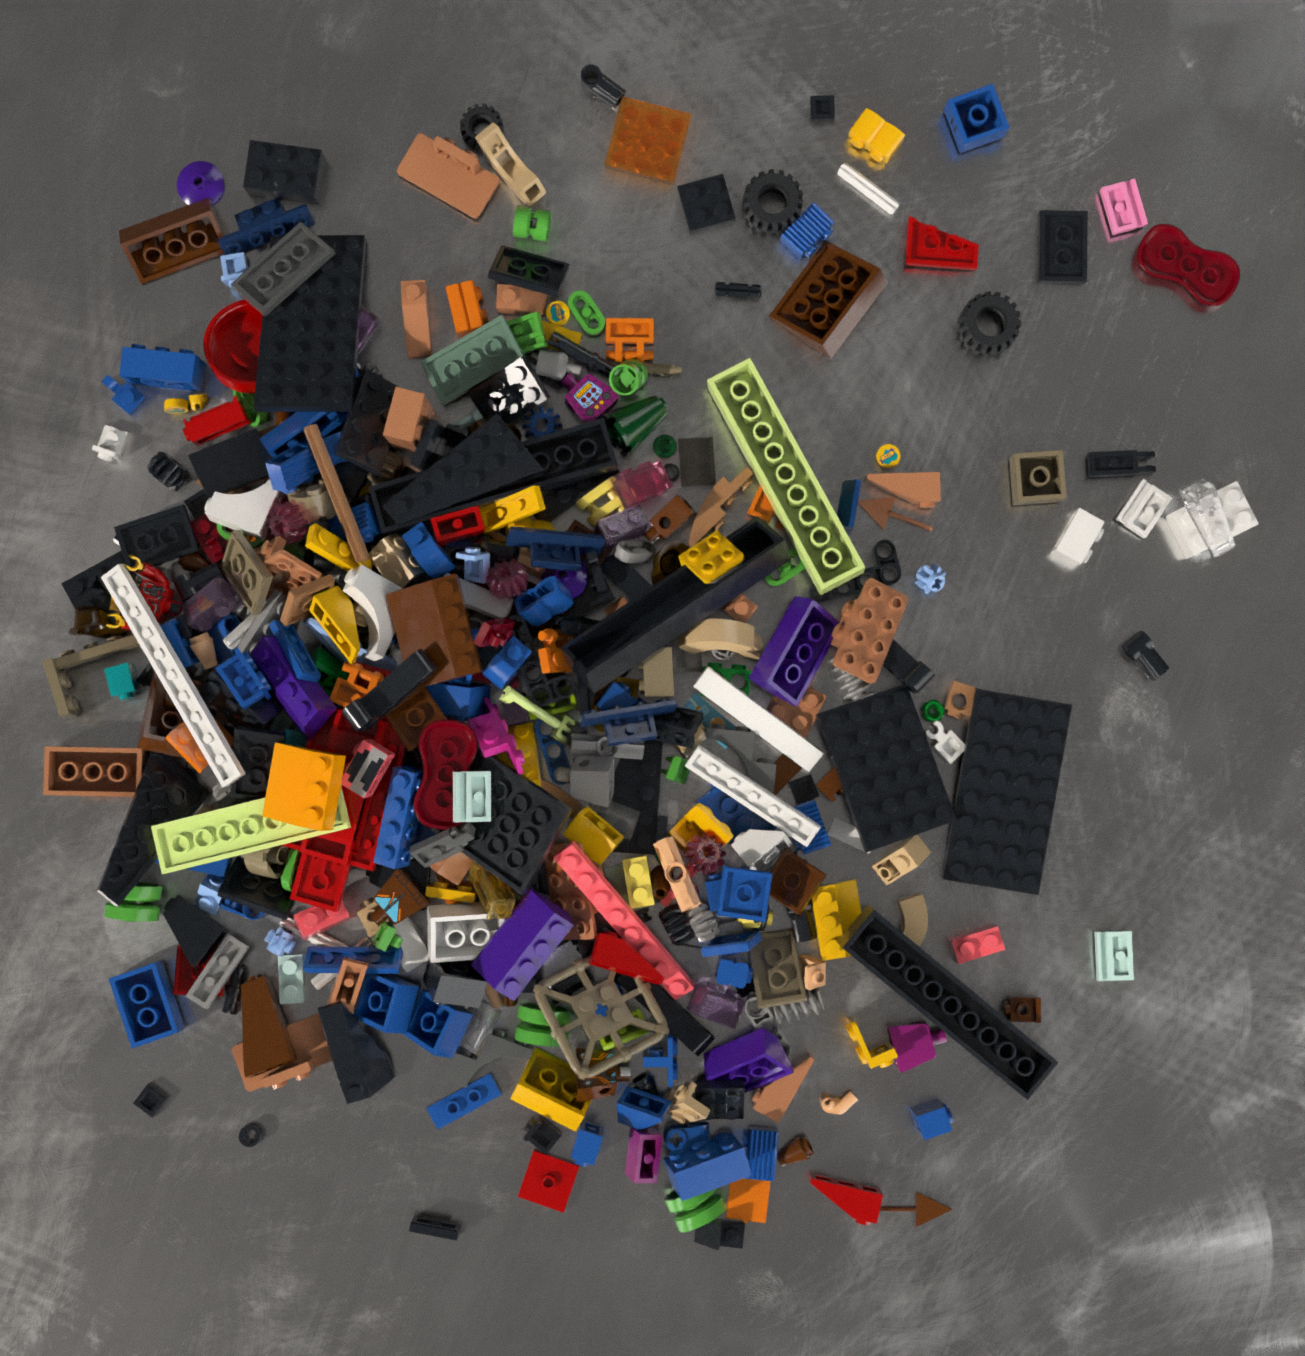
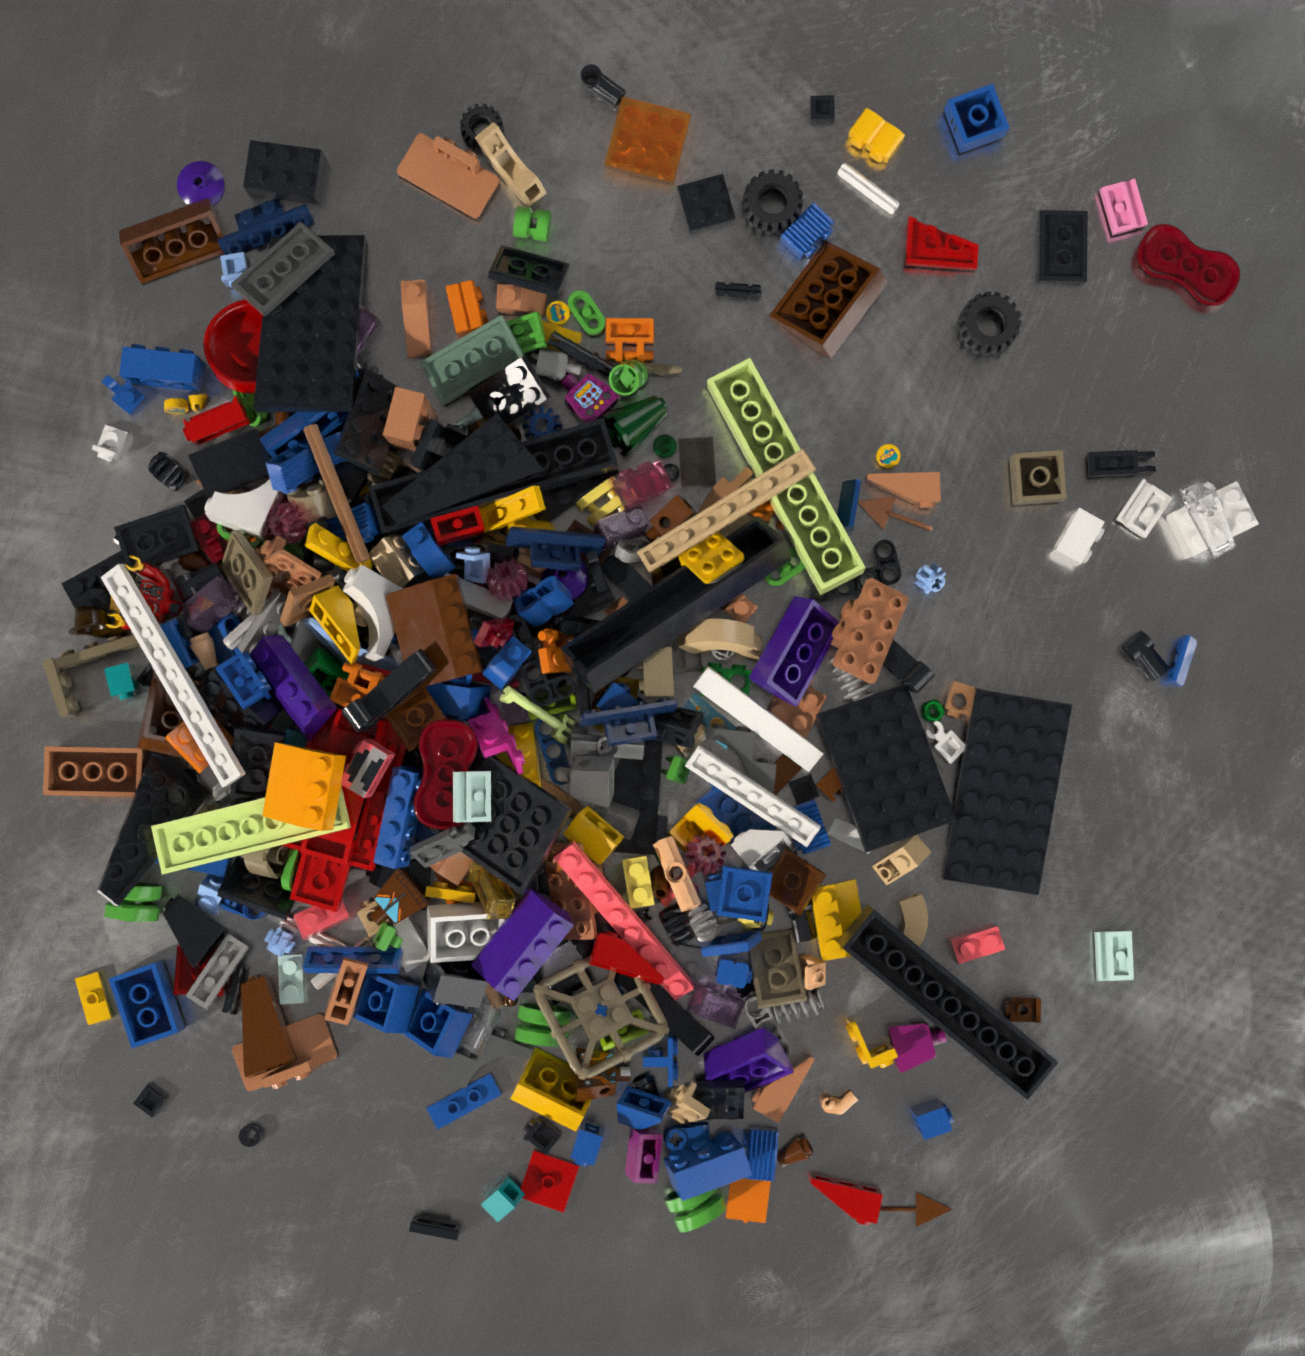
(94, 998): none -> yellow plate
(295, 651): blue tile -> none
(356, 1057): black wedge -> none
(502, 1199): none -> teal brick
(721, 1233): black slope -> none
(726, 510): none -> tan tile
(1181, 660): none -> blue slope

